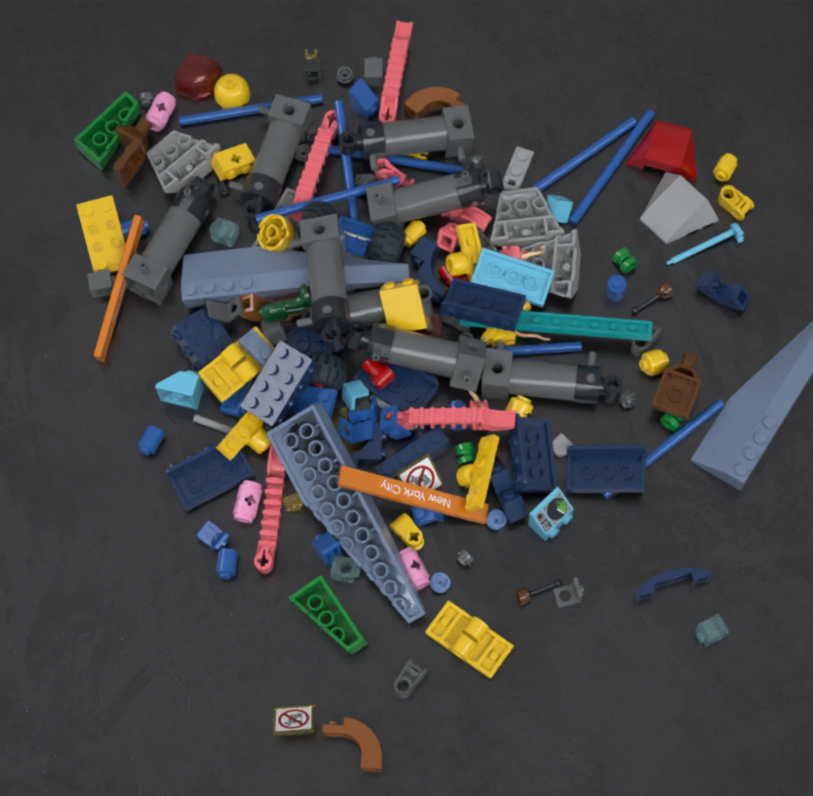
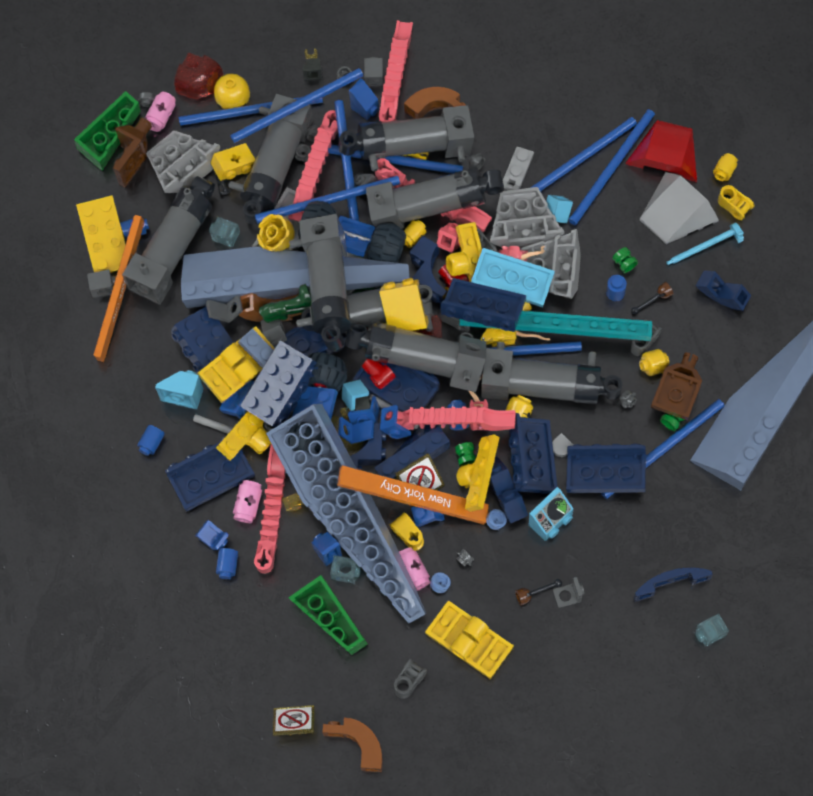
(295, 106): none -> blue piece

